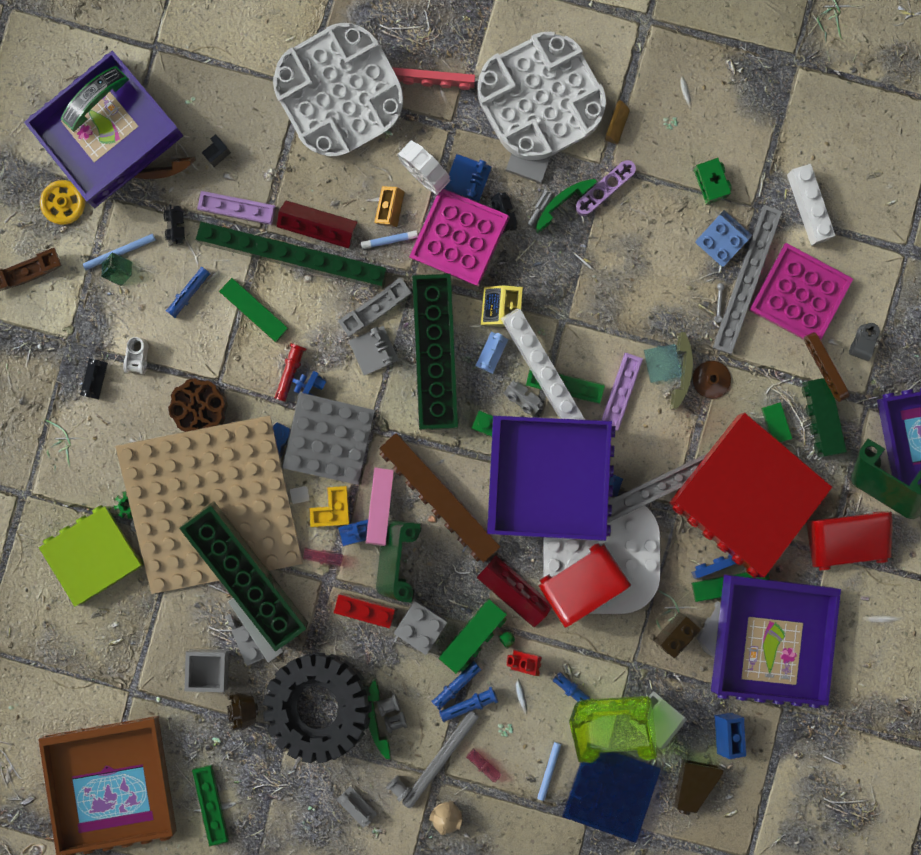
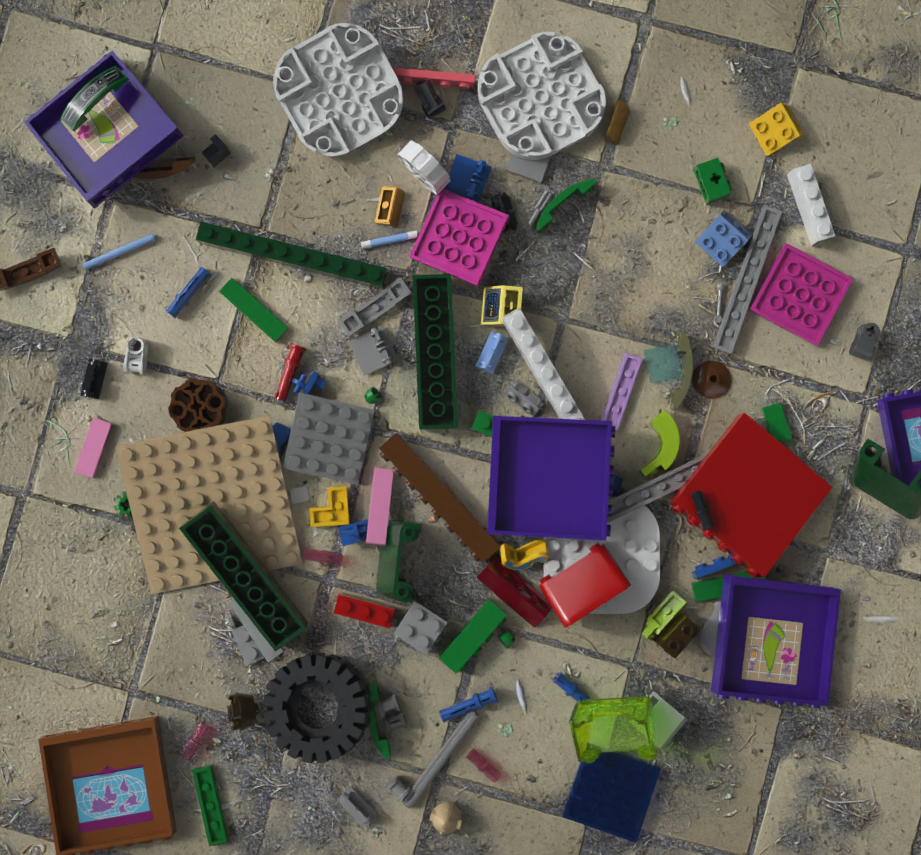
(61, 218): yellow plate -> none
(90, 555): lime panel -> none
(93, 447): none -> bright pink tile
(116, 269): clear green panel -> none
(174, 217): black hinge -> none
(195, 741): none -> clear pink axle
(206, 670): light grey piece -> none
(236, 208): lavender tile -> none
(316, 224): dark red panel -> none
(372, 396): none -> green hinge
(431, 102): none -> black piece
(456, 685): blue pin -> none
(524, 556): none -> yellow animal
(524, 662): red hips -> none
(549, 771): light blue bar -> none
(577, 387): green plate -> none
(605, 188): lavender beam -> none
(664, 615): none -> lime hinge
(669, 444): none -> lime arch
(695, 785): dark brown slope -> none
(702, 510): none -> black axle
(730, 735): blue brick -> none
(776, 128): none -> yellow bracket
(824, 418): dark green brick -> none
(826, 367): reddish brown beam -> none
(850, 539): red windscreen -> none

